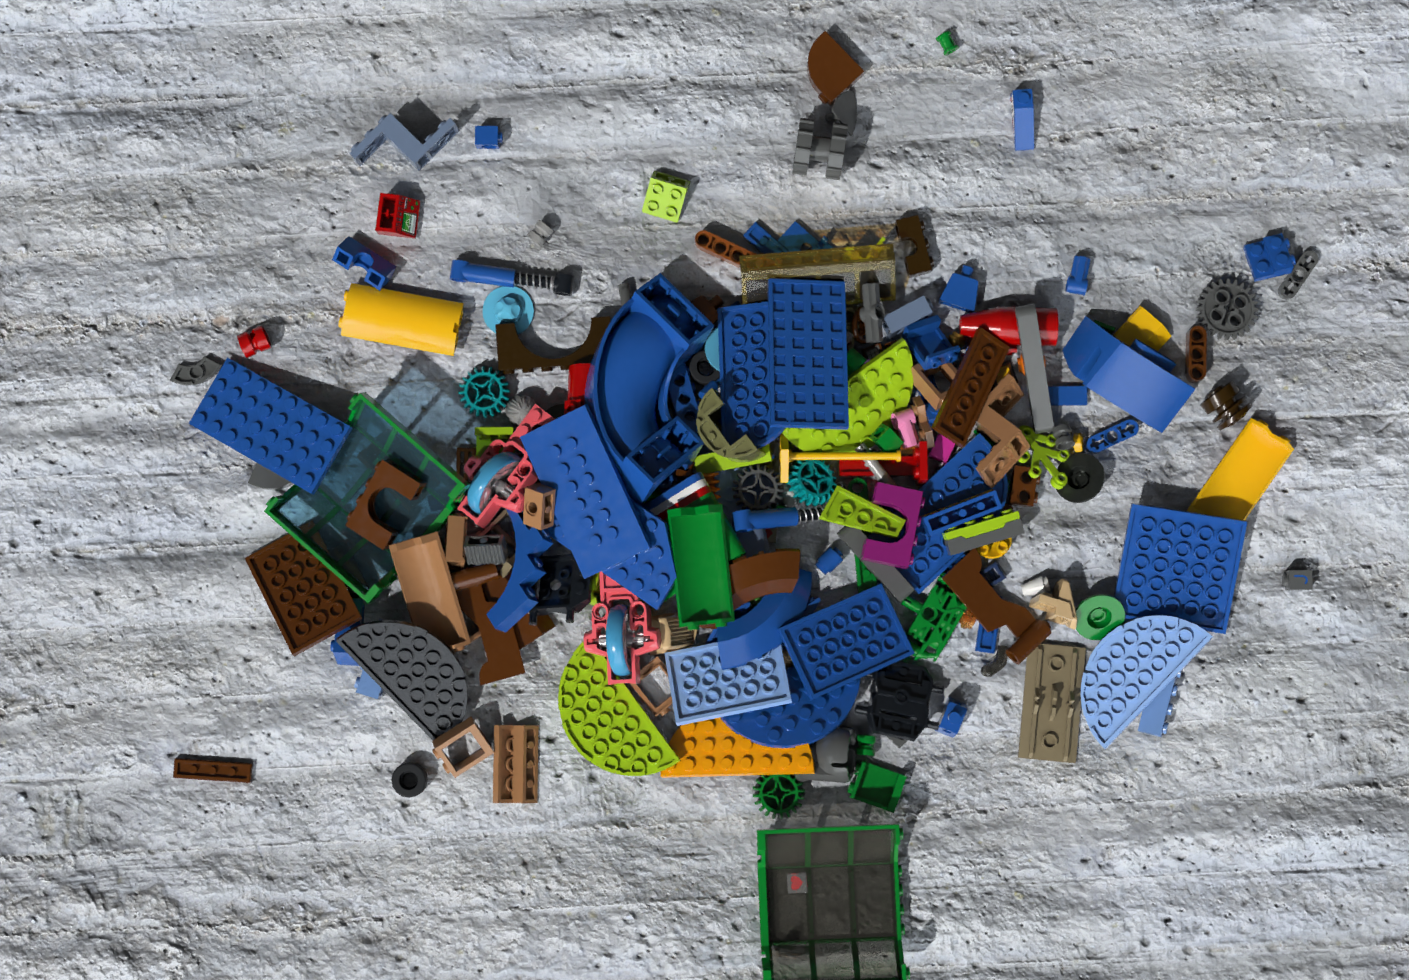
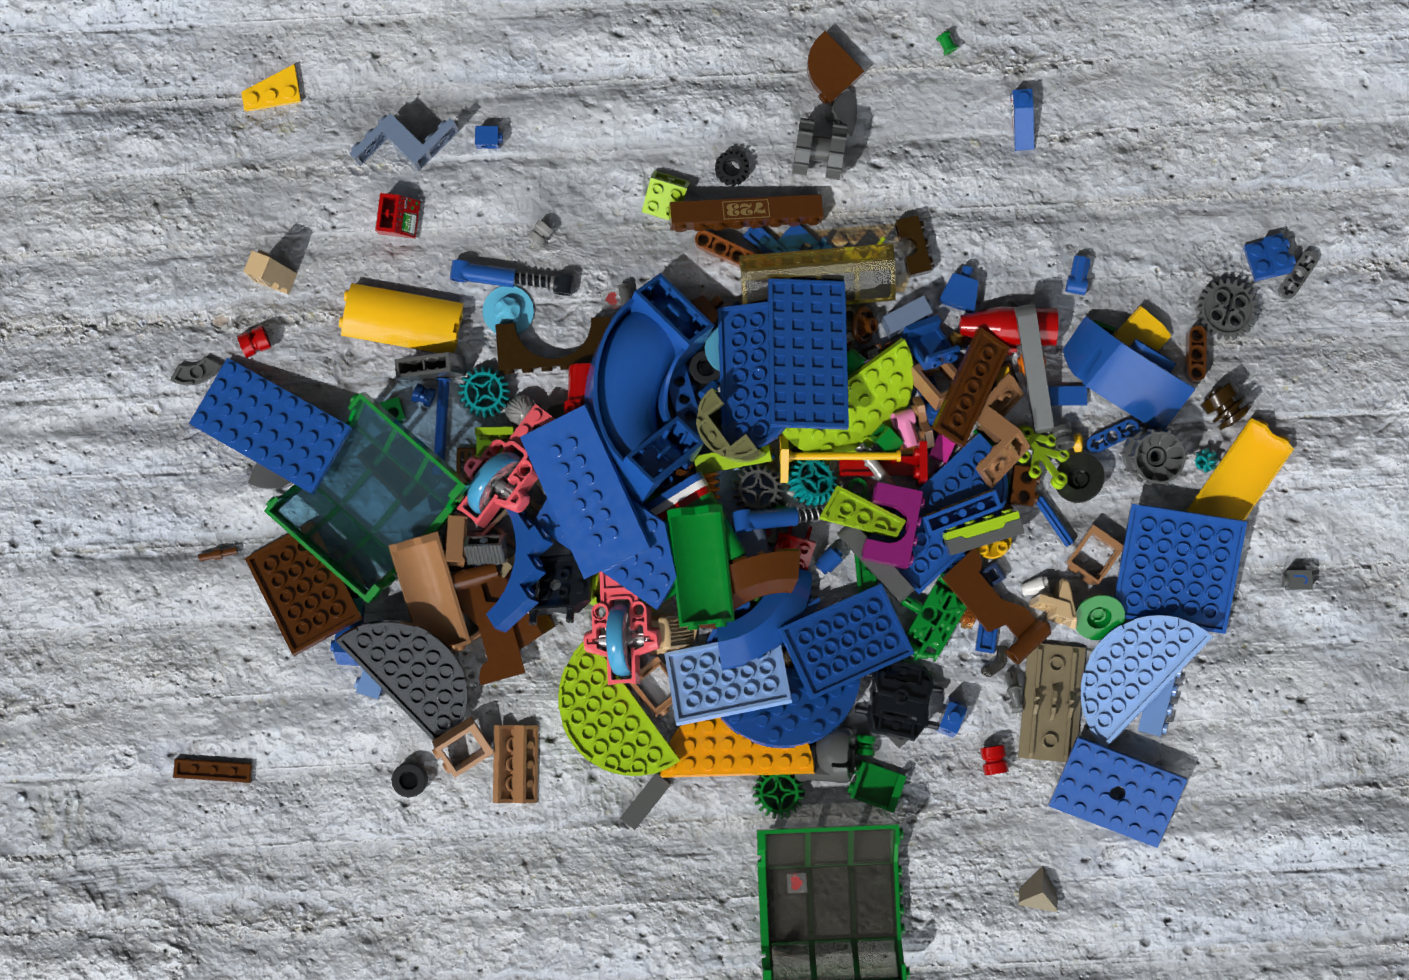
(218, 553): none -> reddish brown bar
(269, 272): none -> tan wedge
(273, 91): none -> yellow wing
(353, 253): blue arch -> none
(364, 518): reddish brown arch -> none
(395, 403): none -> green brick
(423, 395): none -> blue wheel
(430, 366): none -> dark grey brick
(441, 417): none -> blue axle
(539, 506): medium nougat brick -> none
(610, 298): none -> clear tile
(645, 801): none -> dark grey tile
(740, 160): none -> black tyre
(745, 213): none -> reddish brown brick
(806, 546): none -> red plate
(872, 313): dark grey piece -> none
(994, 760): none -> red wheel
(1014, 692): none -> dark grey piece
(1039, 892): none -> dark tan slope
(1054, 521): none -> blue axle
(1095, 770): none -> blue plate
(1106, 540): none -> medium nougat window
(1169, 459): none -> dark grey piece
(1206, 460): none -> teal gear

